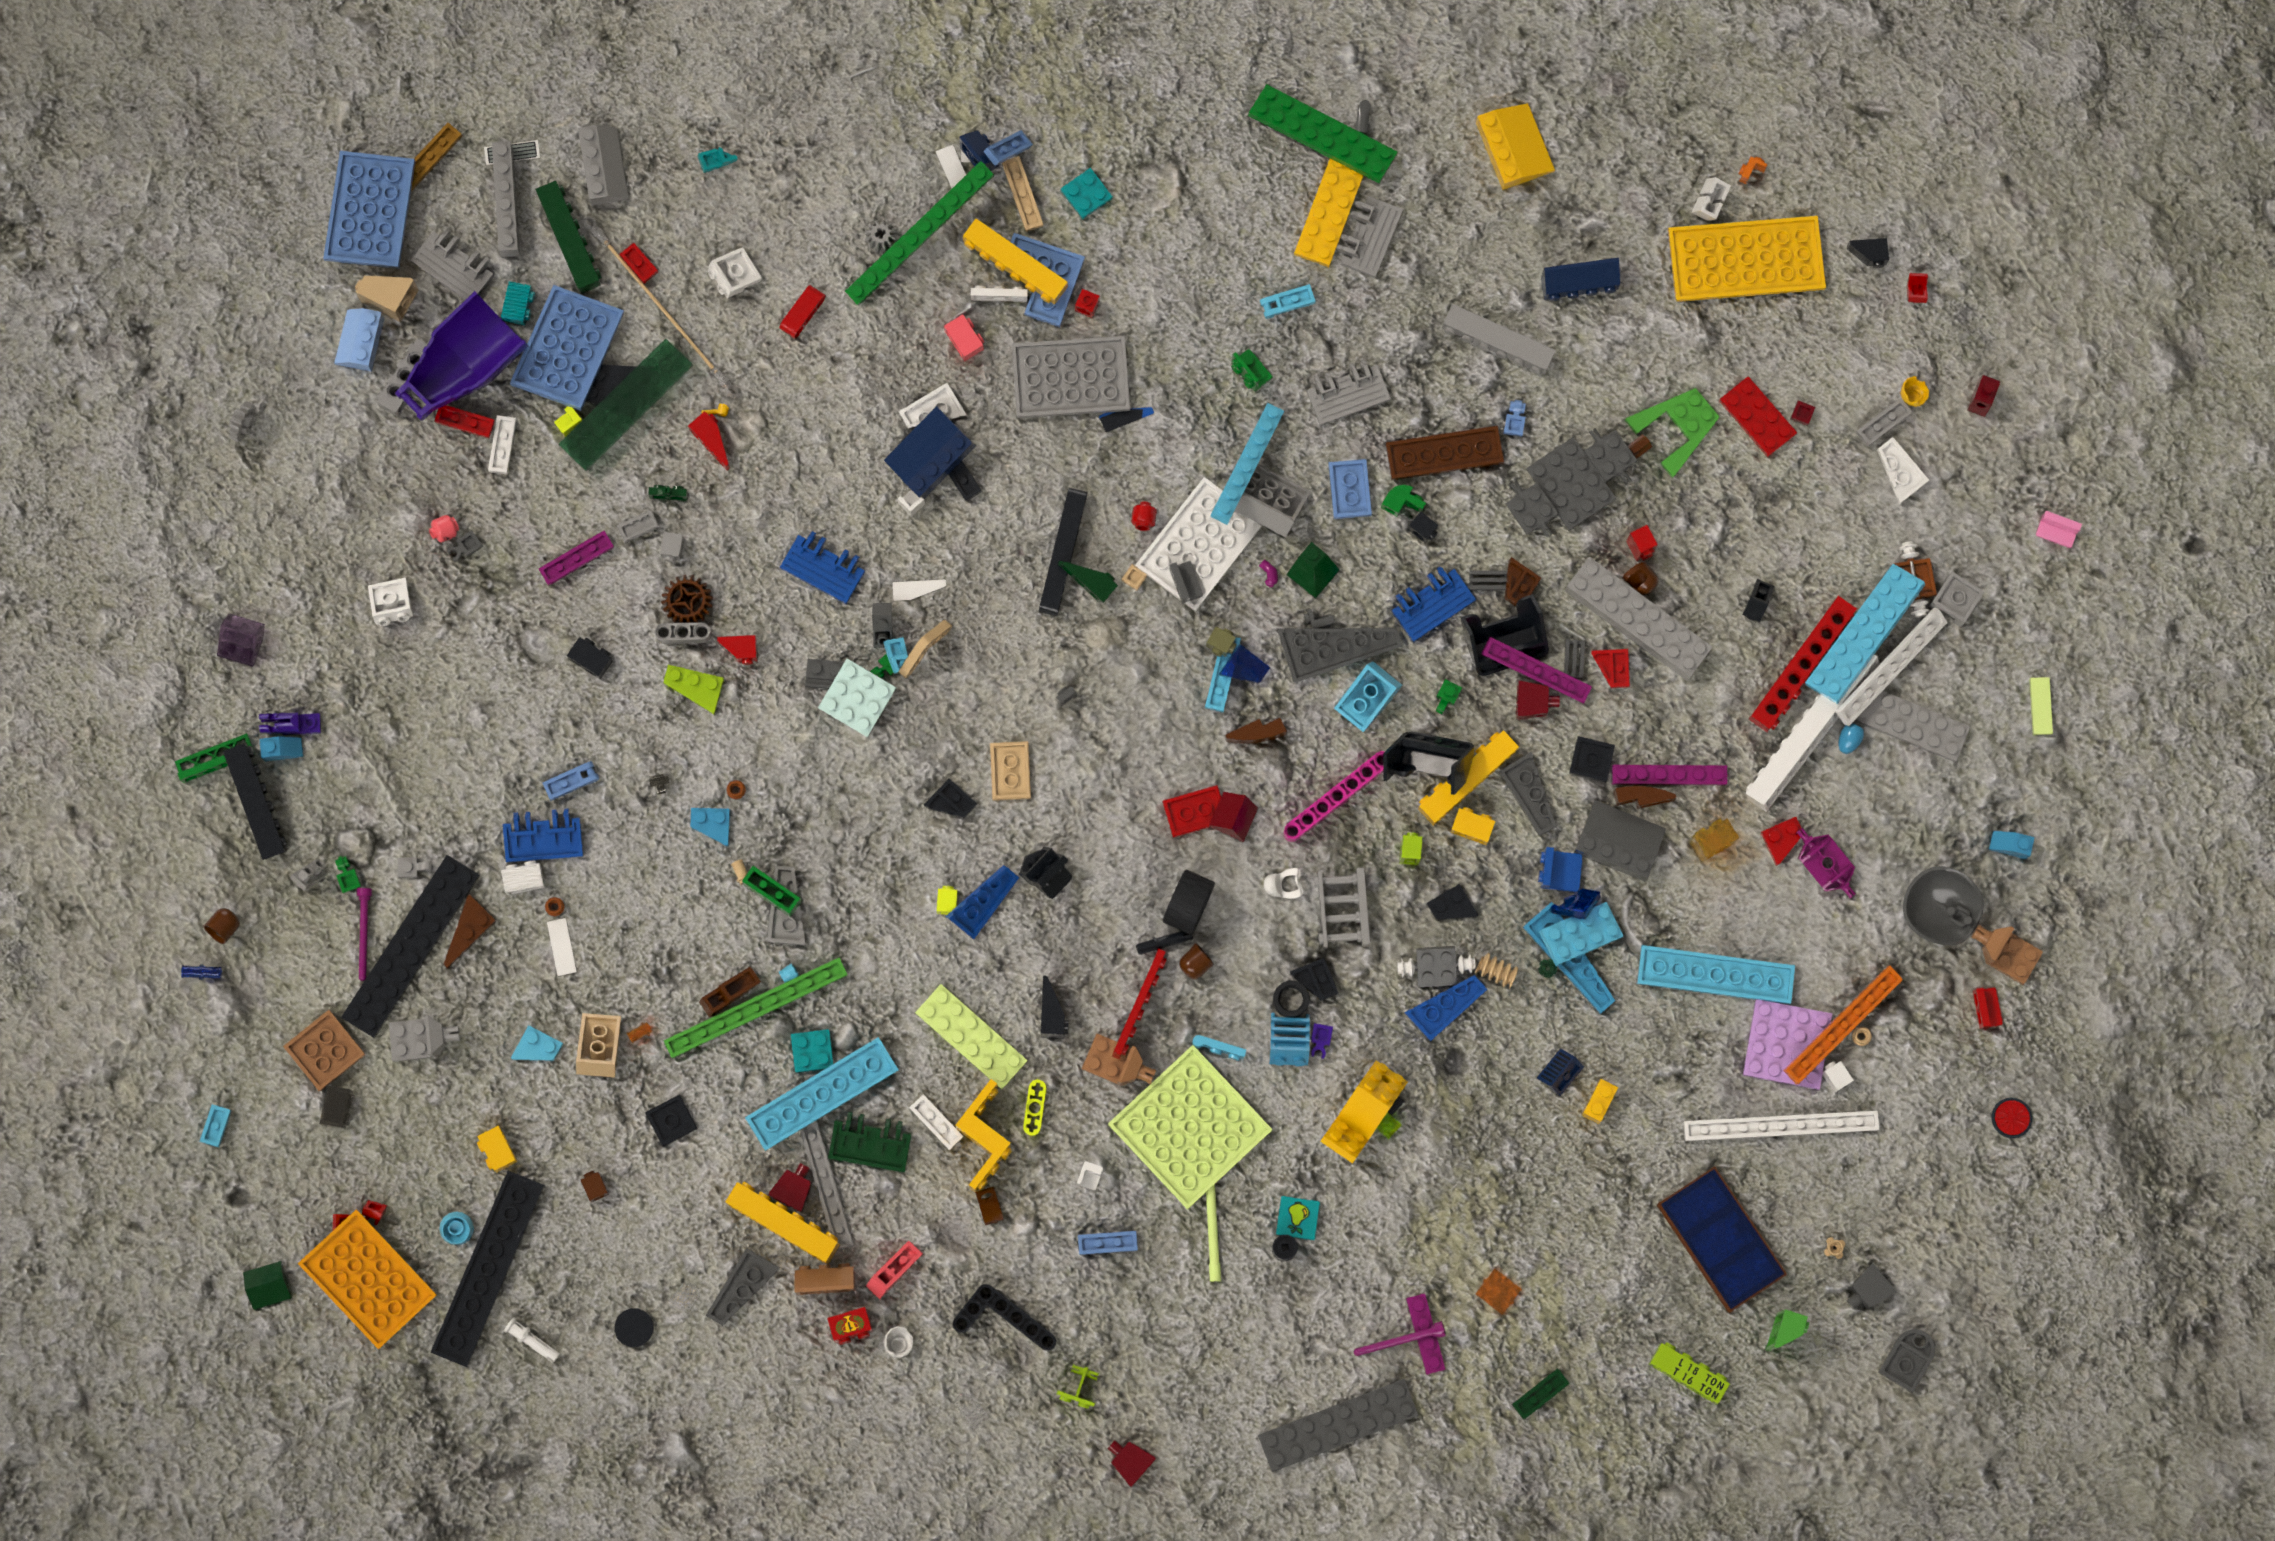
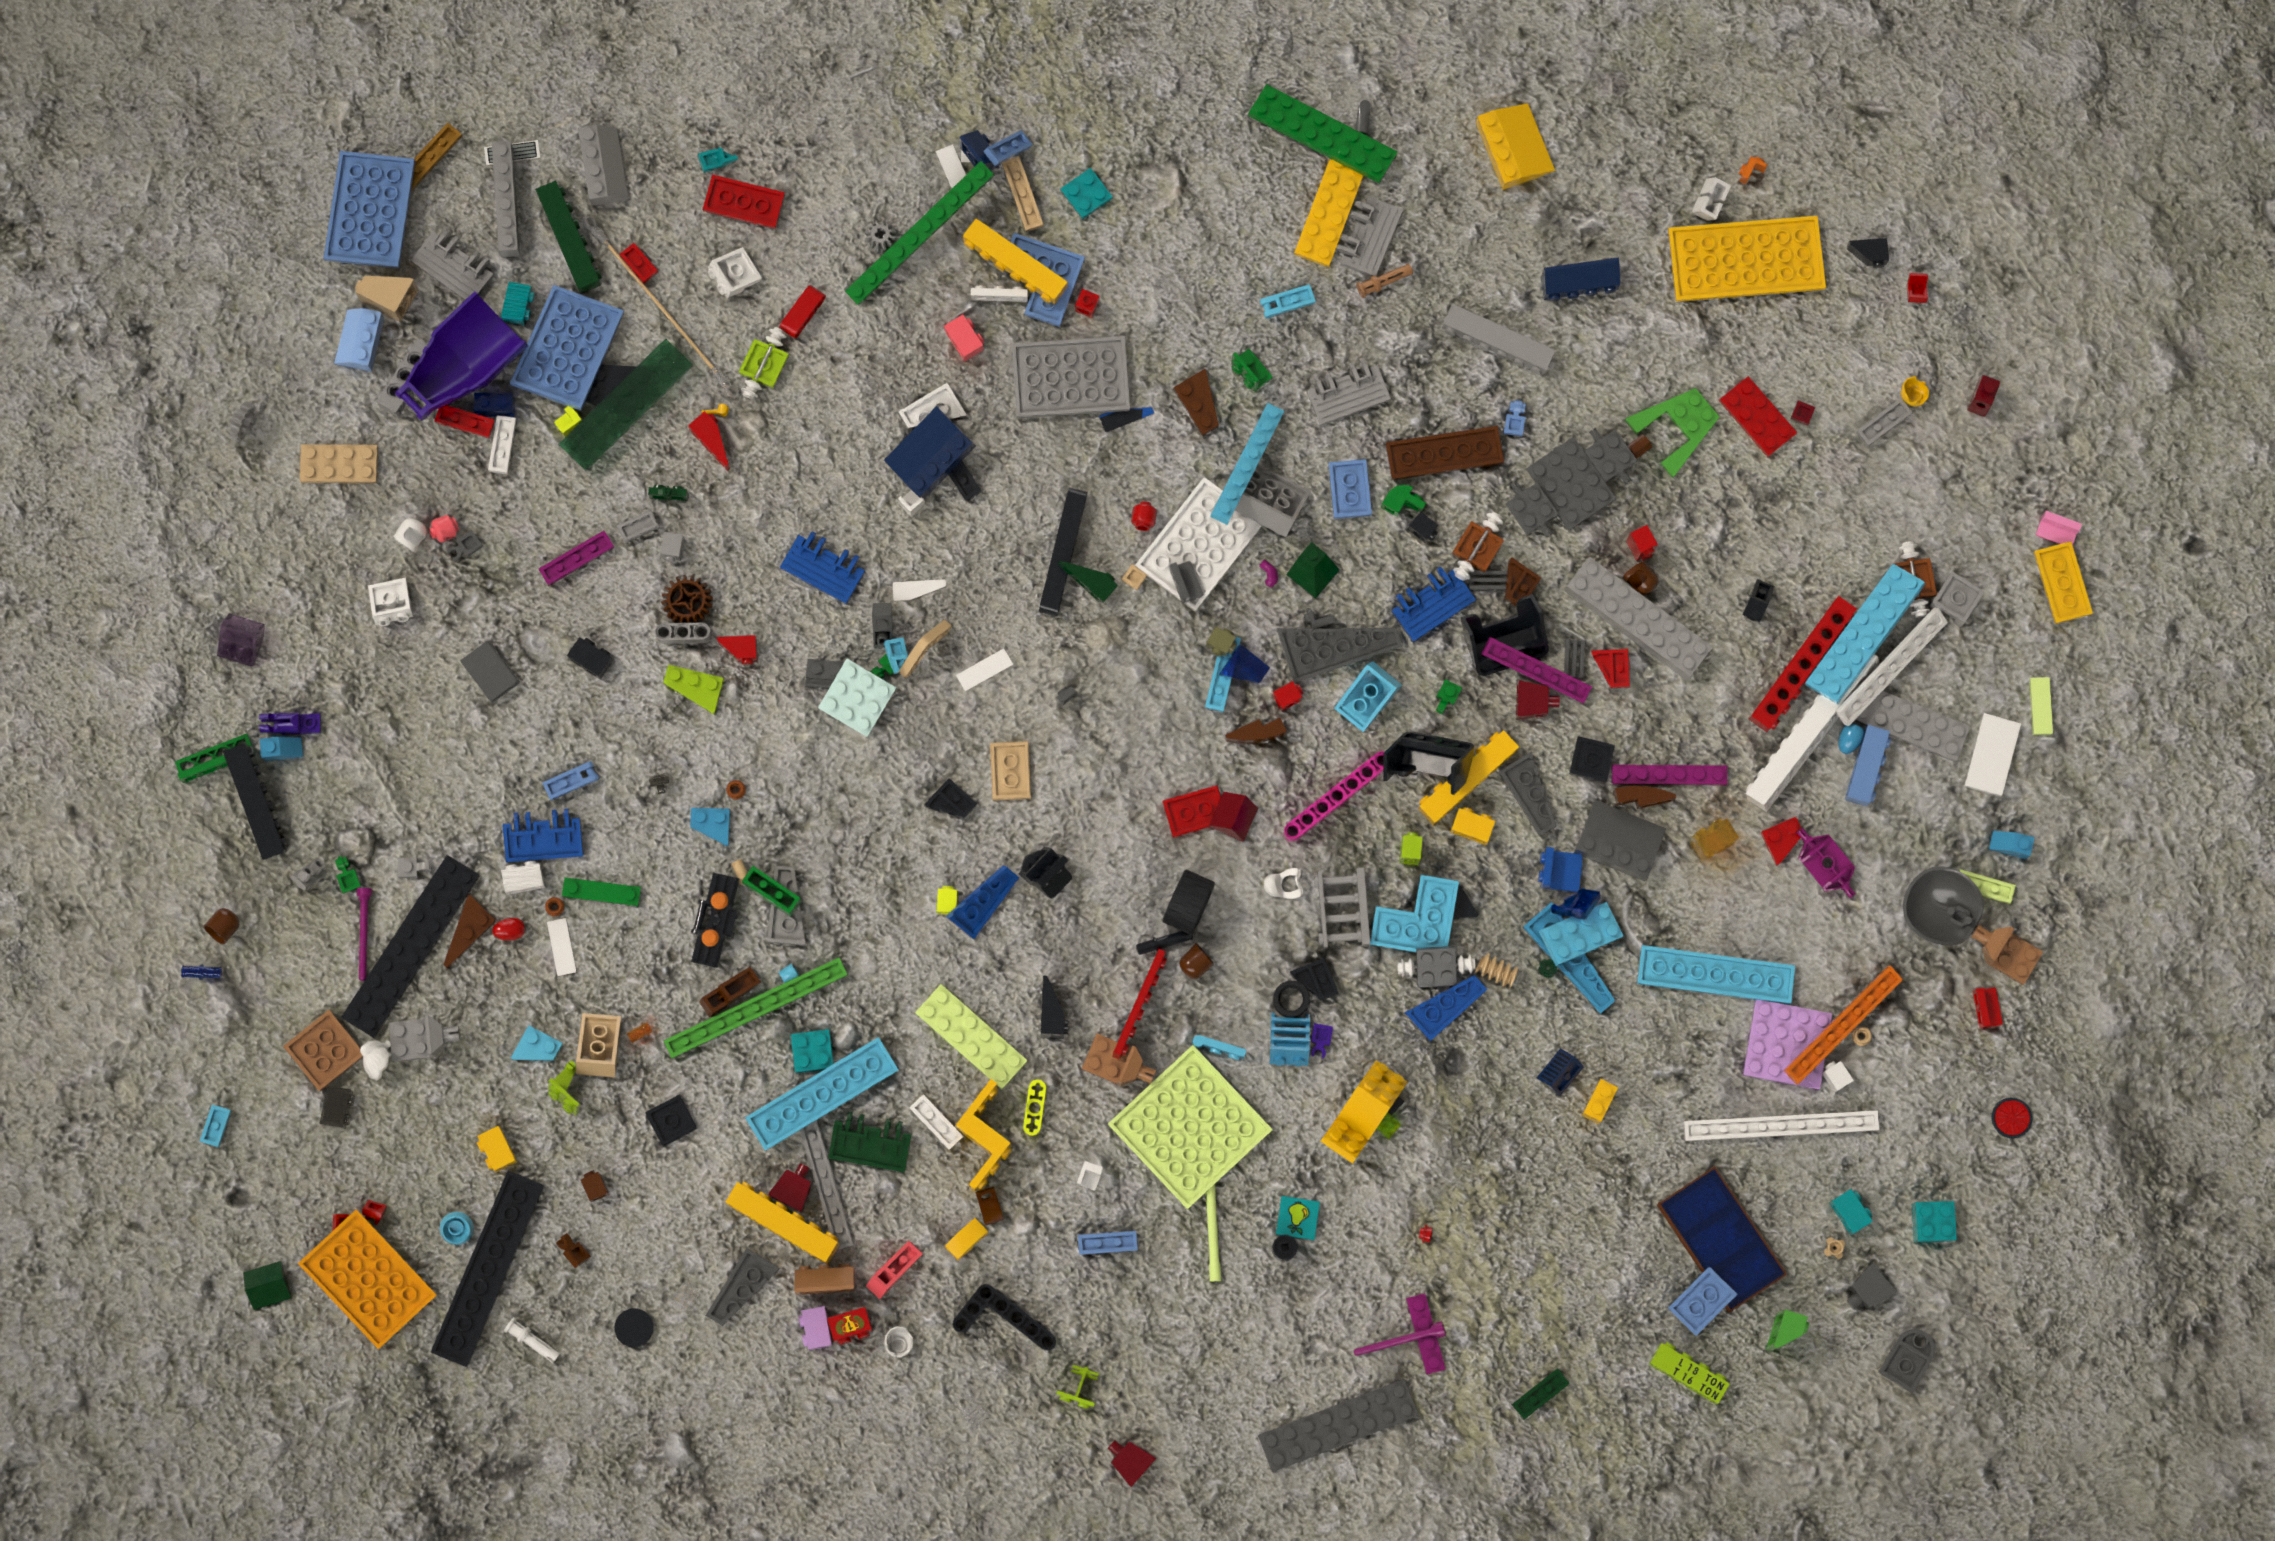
(338, 463): none -> tan plate
(375, 1058): none -> white hair
(411, 534): none -> white helmet
(490, 671): none -> dark grey piece
(494, 404): none -> clear blue brick
(509, 929): none -> red animal
(559, 1086): none -> lime plate
(573, 1252): none -> reddish brown plate
(601, 892): none -> green plate
(721, 921): none -> black piece
(743, 201): none -> red plate
(763, 363): none -> lime plate
(816, 1328): none -> lavender brick
(966, 1239): none -> yellow slope
(984, 669): none -> white sticker
(1198, 401): none -> reddish brown wing
(1288, 695): none -> red brick
(1375, 283): none -> medium nougat pin
(1425, 926): none -> medium azure plate
(1425, 1234): none -> red plate
(1478, 546): none -> dark orange plate
(1498, 1291): clear orange piece -> none
(1702, 1301): none -> medium blue plate
(1851, 1211): none -> teal brick
(1867, 766): none -> medium blue brick
(1901, 470): white wing -> none
(1934, 1221): none -> teal brick
(1992, 754): none -> white tile
(1992, 888): none -> yellowish green tile
(2063, 582): none -> yellow plate

